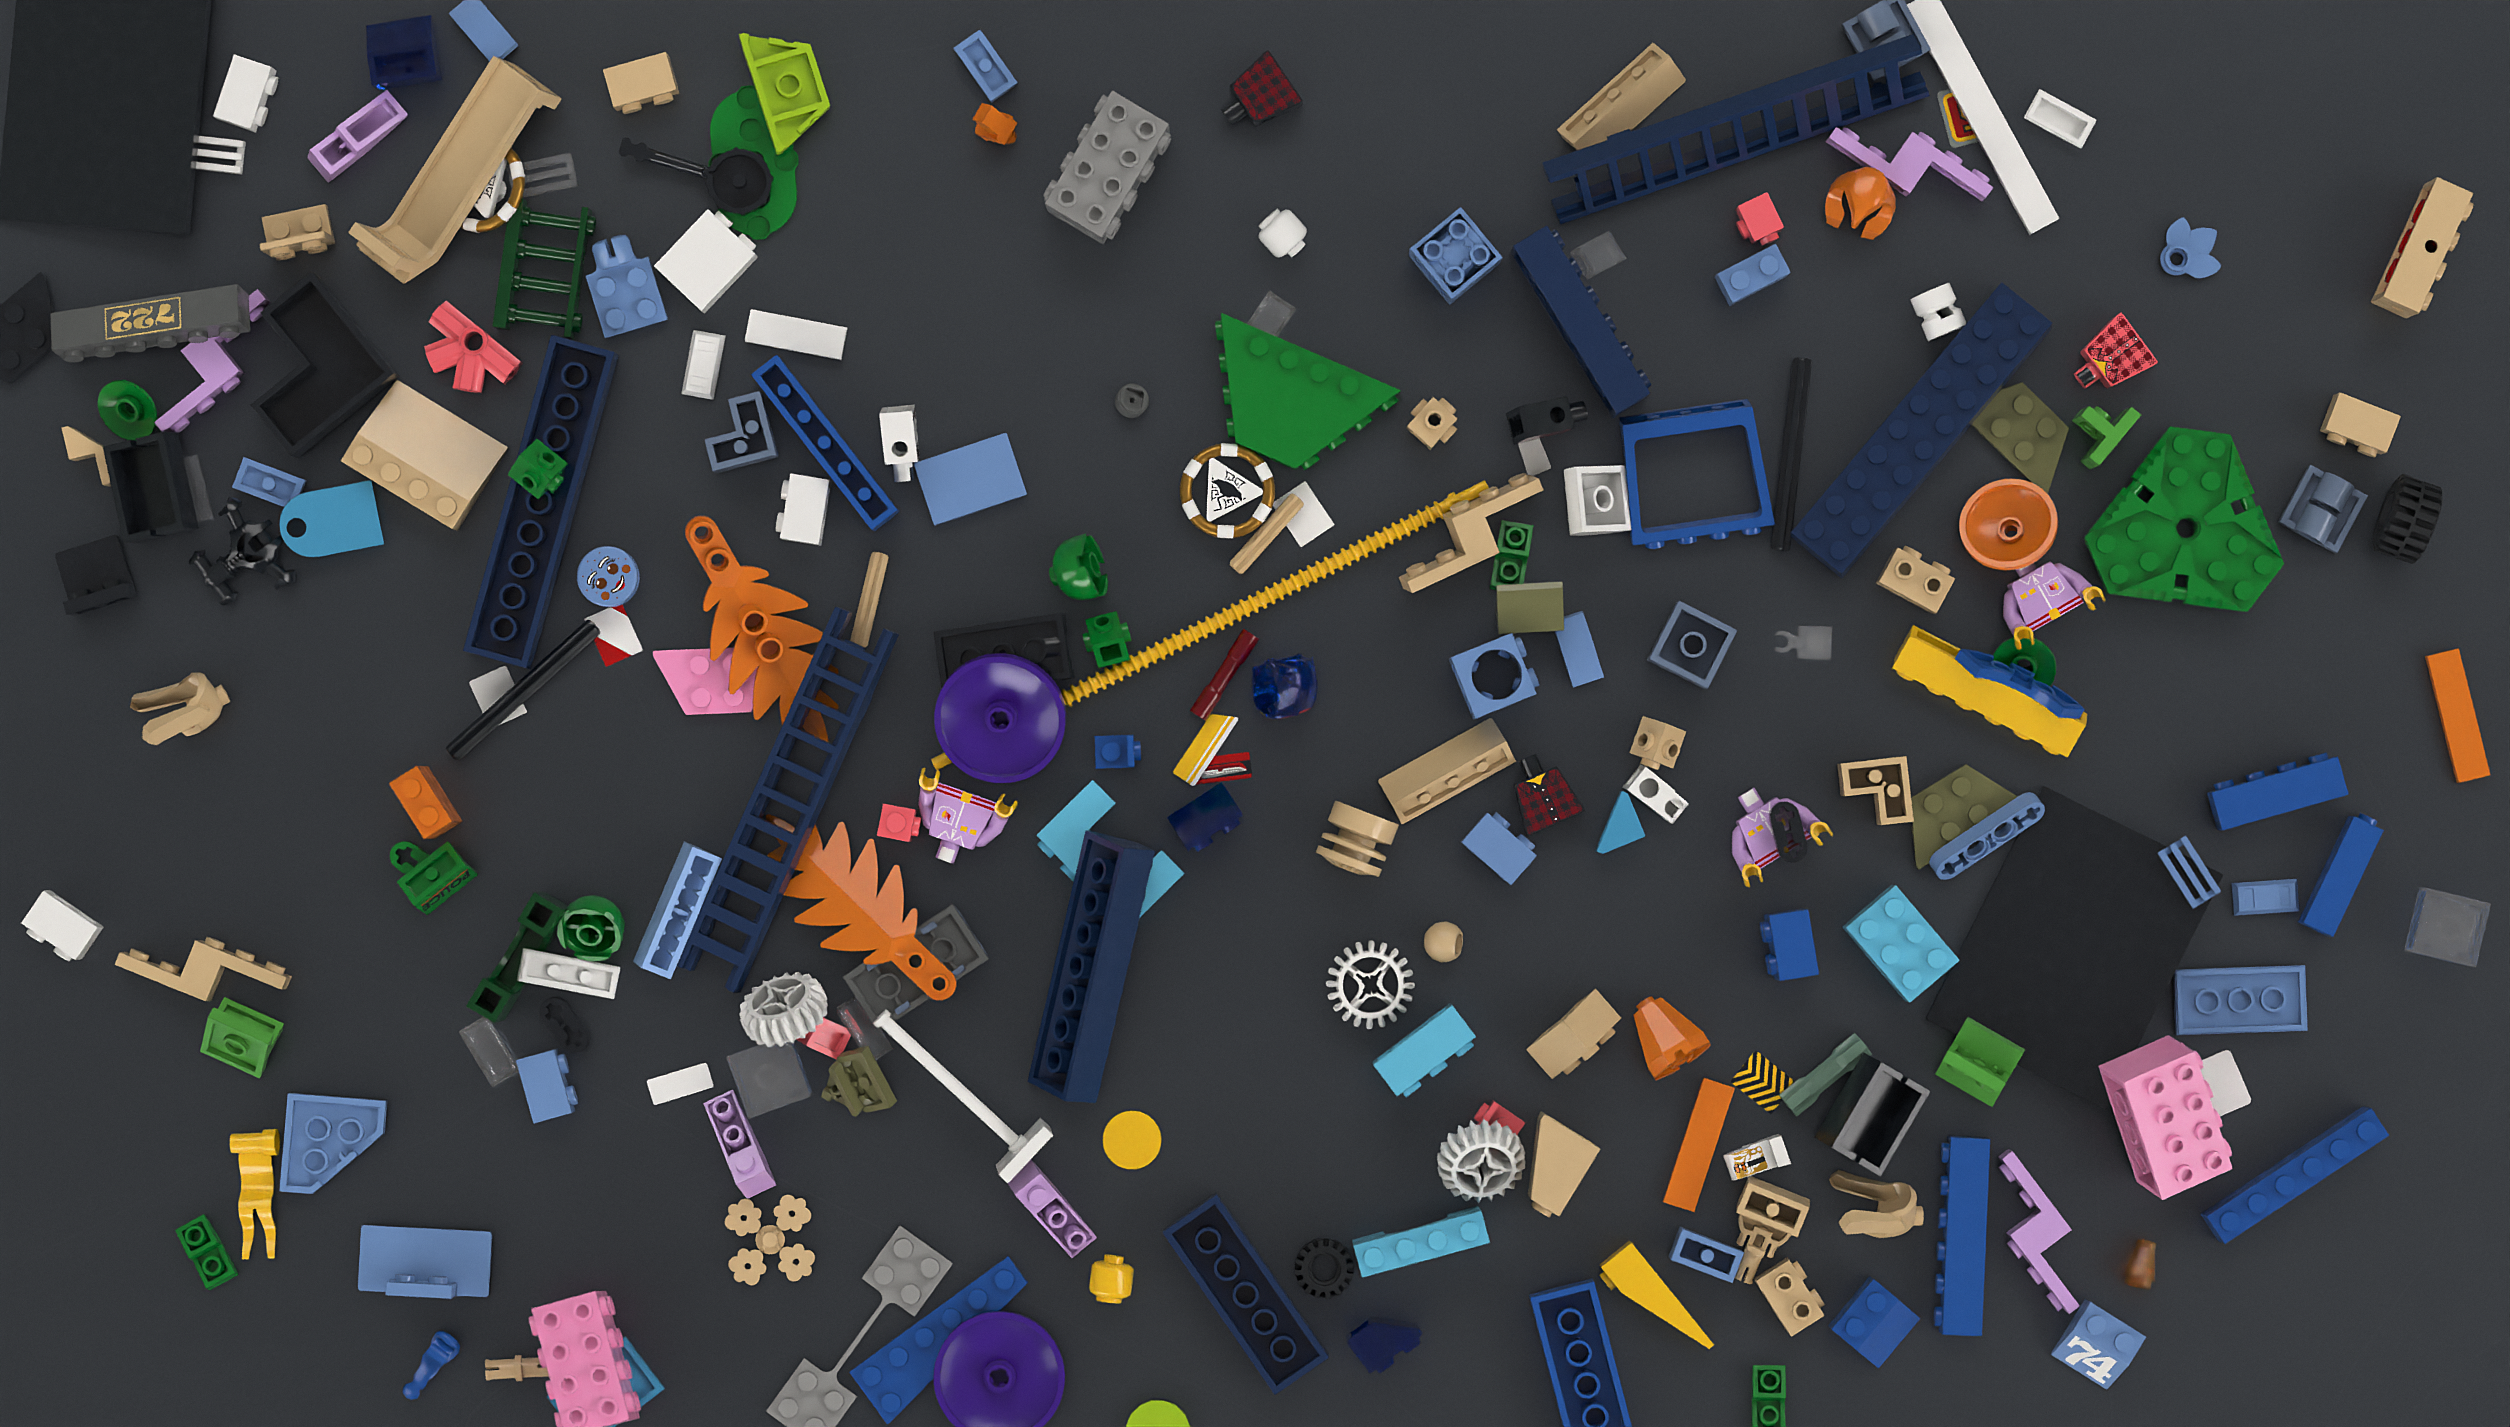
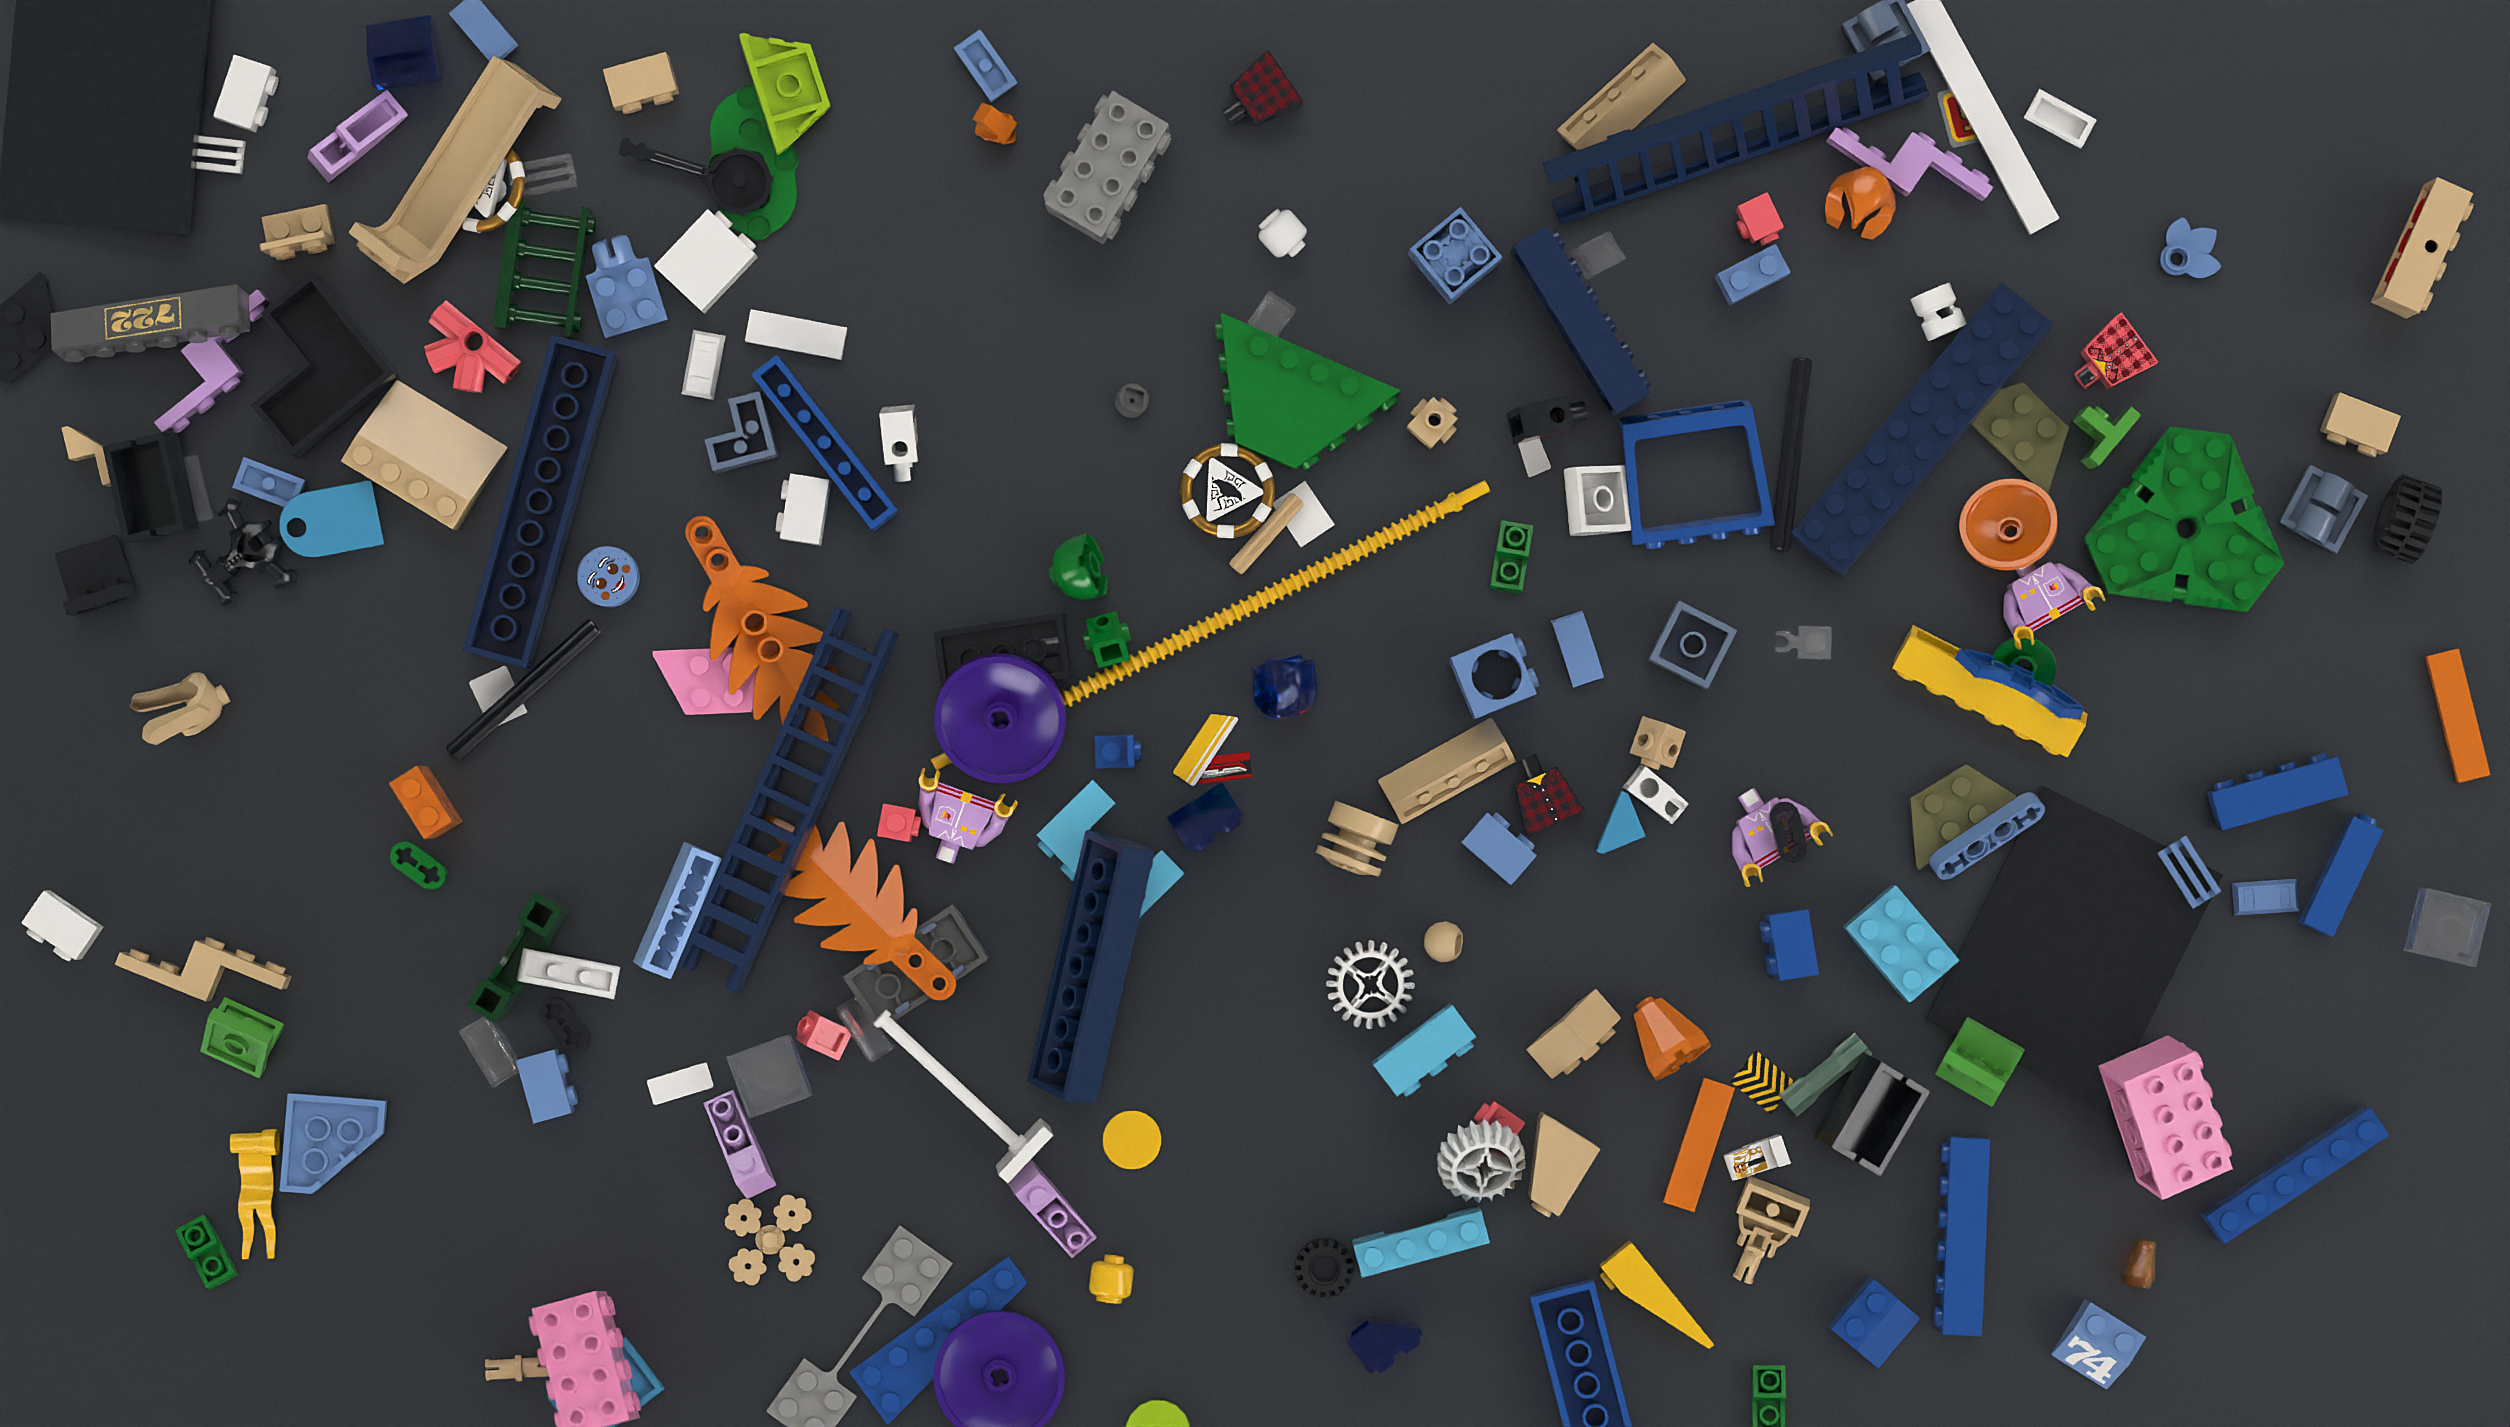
(127, 409): green dish -> none
(425, 1261): medium blue bracket -> none
(436, 878): green panel -> none
(441, 1351): blue piece -> none
(538, 469): green brick -> none
(591, 928): green cylinder -> none
(617, 635): white sticker -> none
(783, 1009): white gear -> none
(858, 1083): olive slope -> none
(869, 598): tan axle -> none
(970, 479): medium blue tile -> none
(1213, 691): dark red piece -> none
(1245, 1293): dark blue brick -> none
(1470, 532): tan bracket -> none
(1529, 607): olive slope -> none
(1706, 1254): medium blue brick -> none
(1789, 1295): tan brick -> none
(1886, 780): tan brick -> none
(1895, 1209): tan piece -> none
(1915, 579): tan brick -> none
(2037, 1232): lavender bracket -> none
(2225, 1082): white sticker -> none
(2240, 1000): medium blue piece -> none

